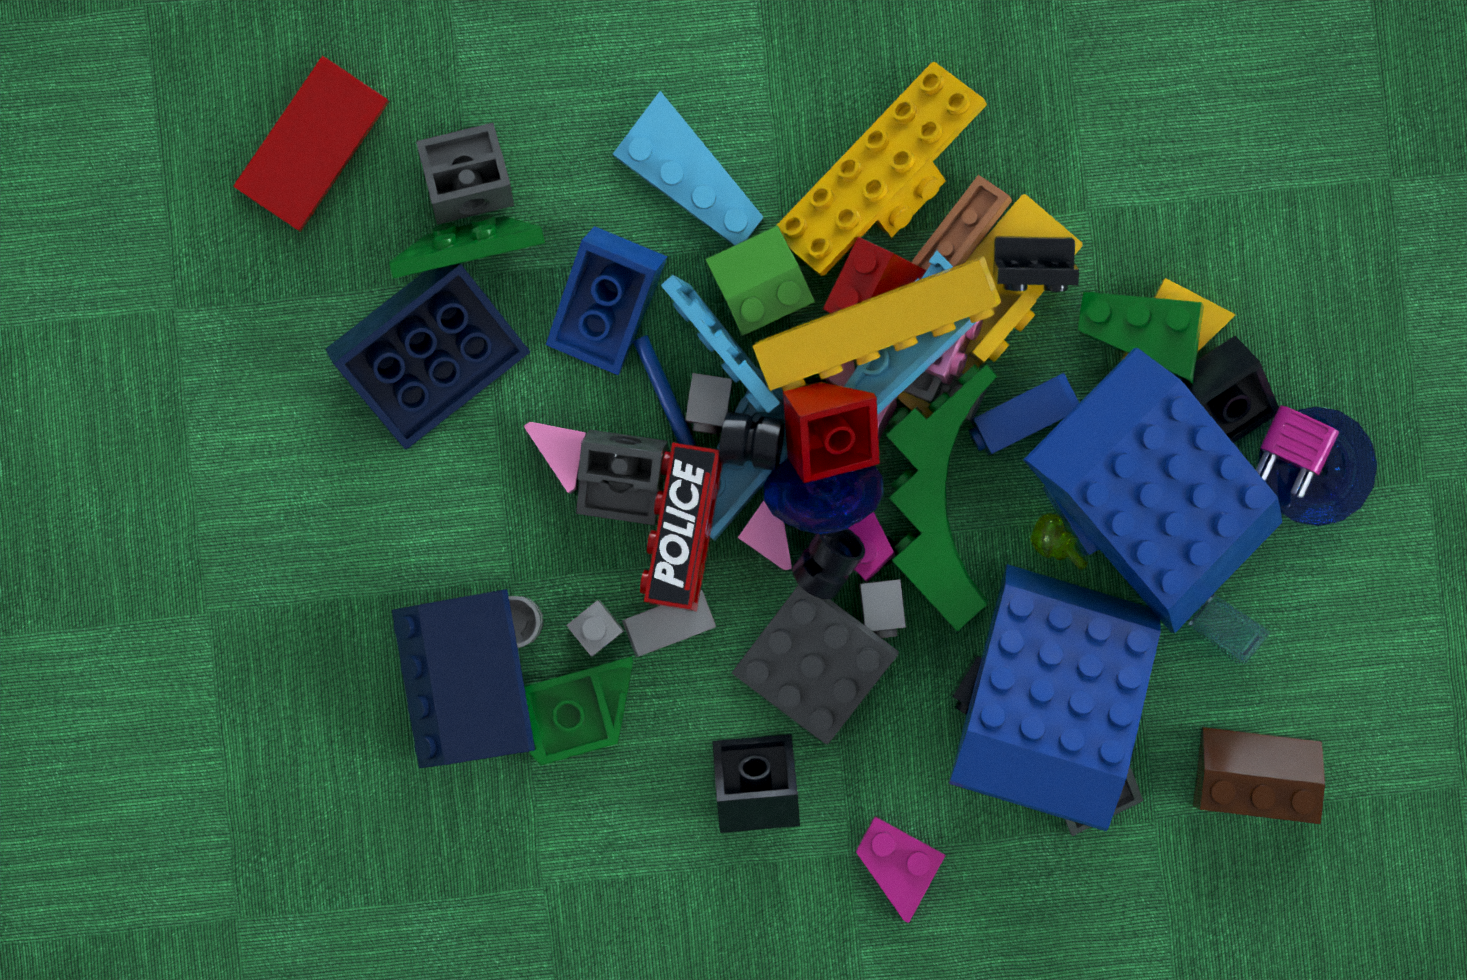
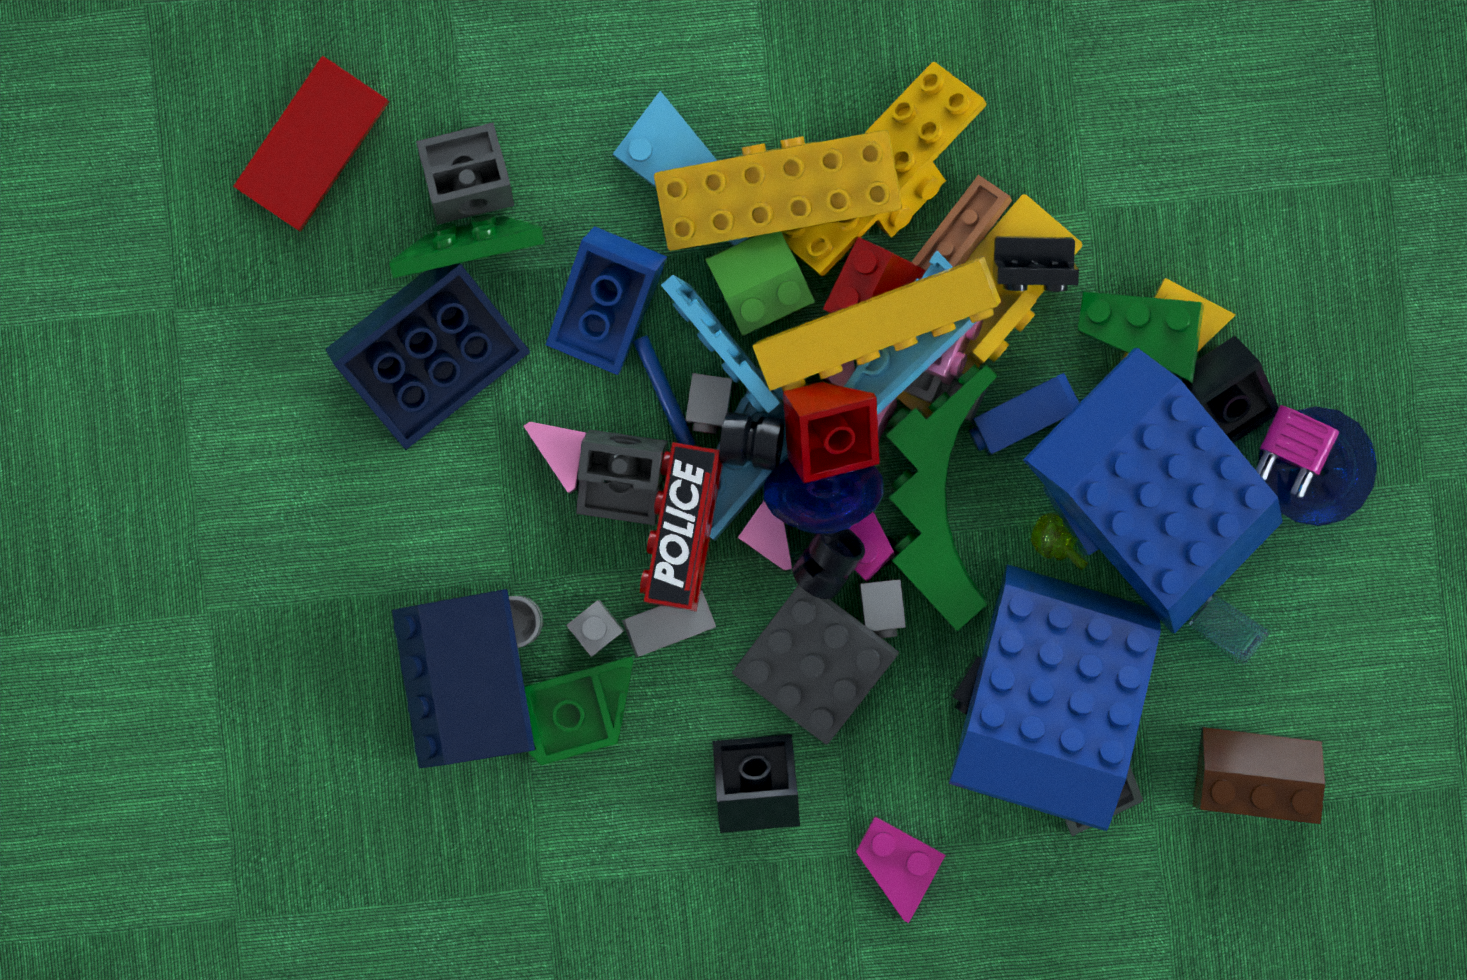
(778, 189): none -> yellow bracket

